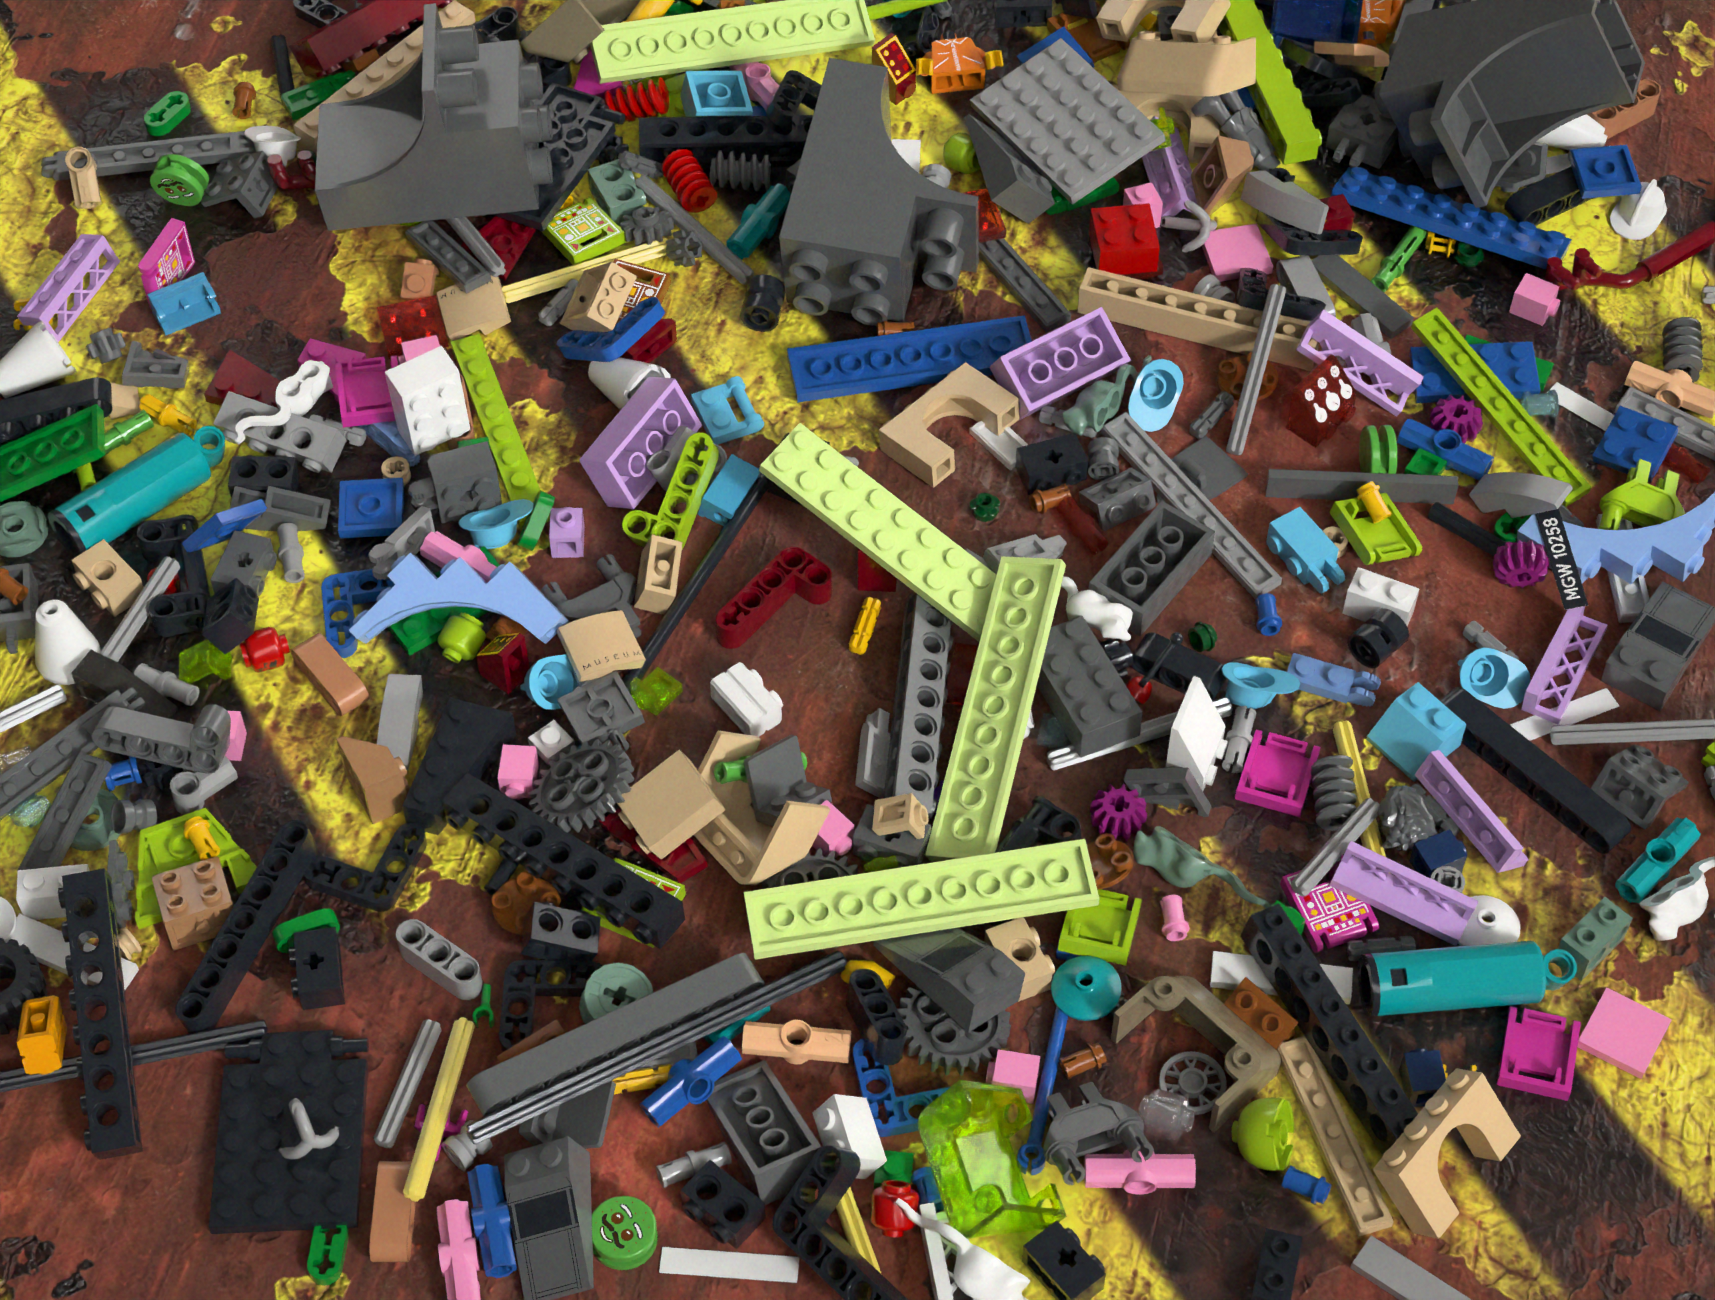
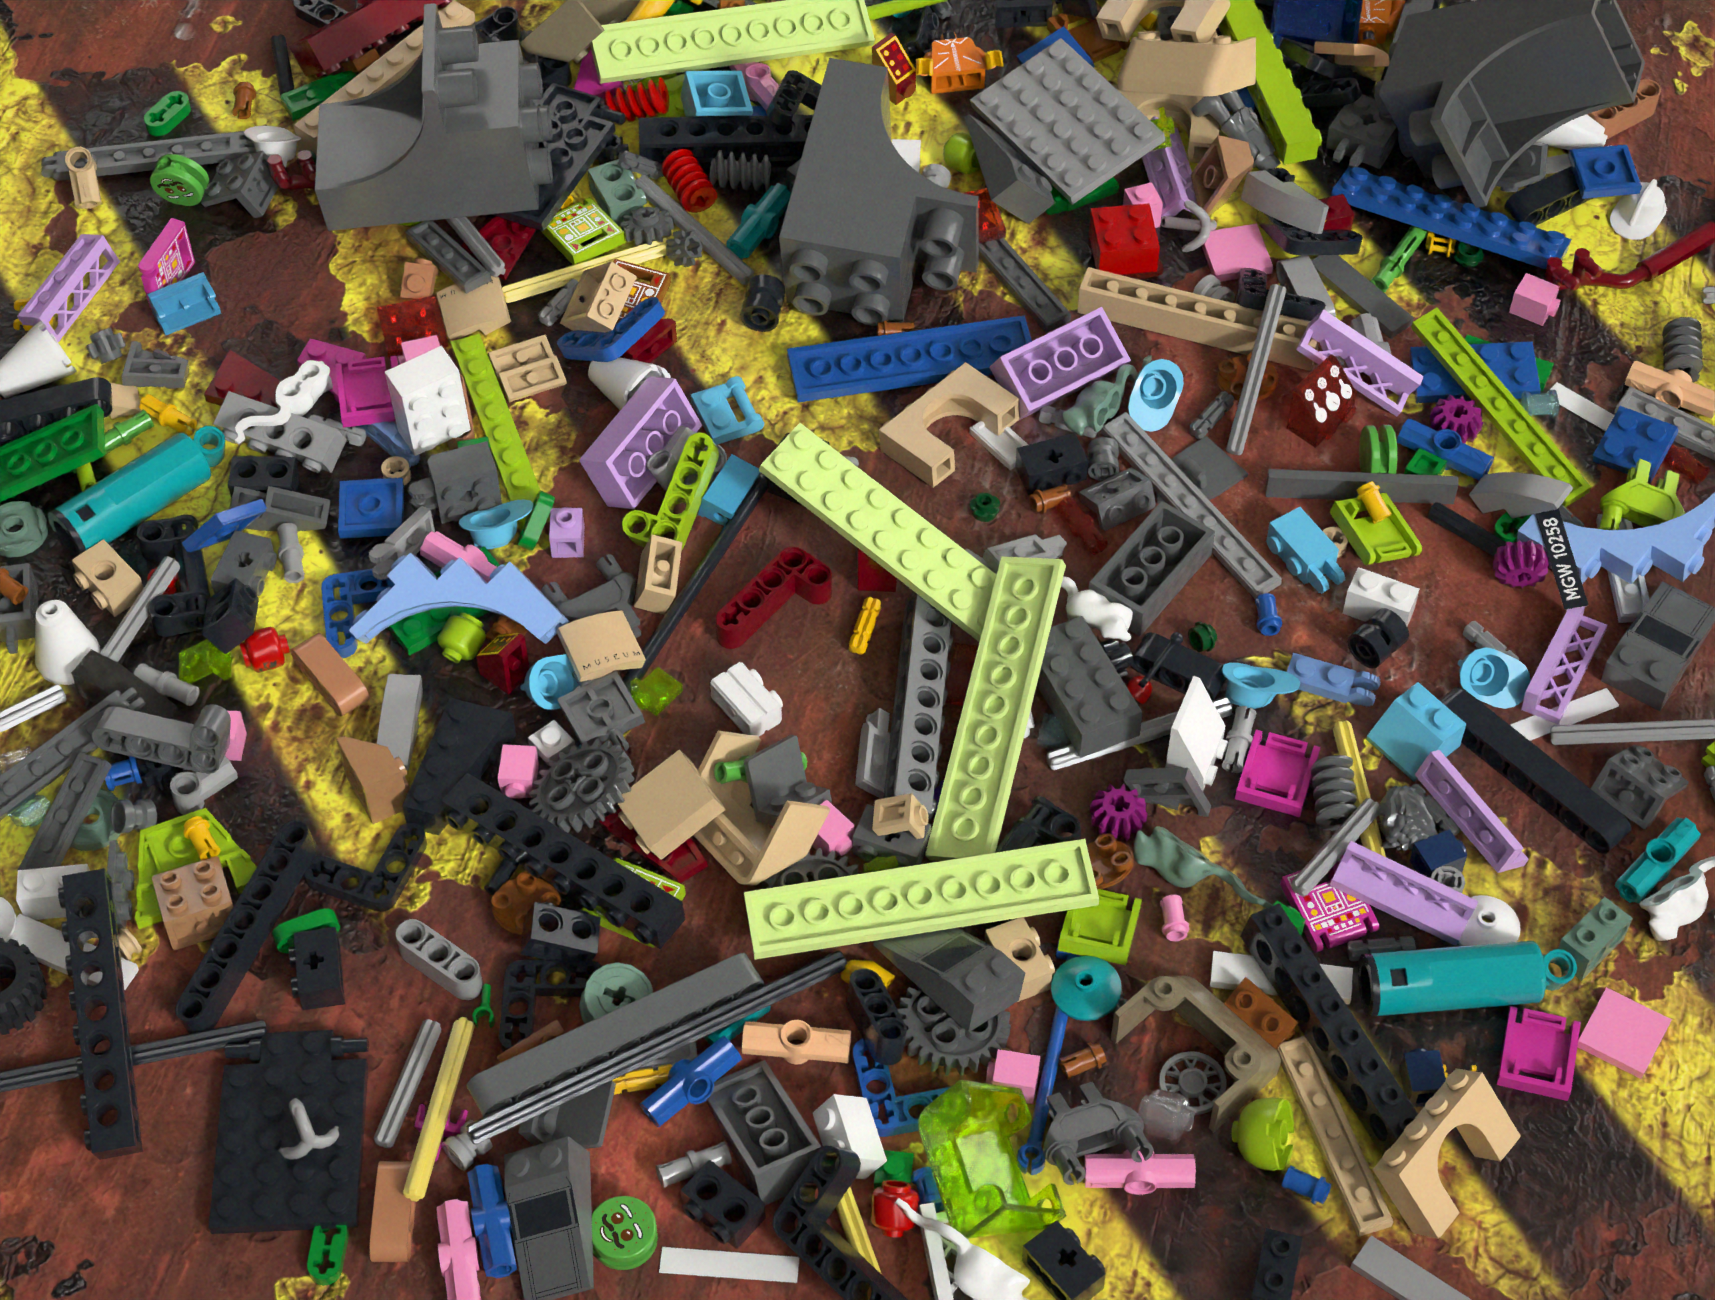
(42, 1035): light orange brick -> none
(527, 368): none -> tan slope

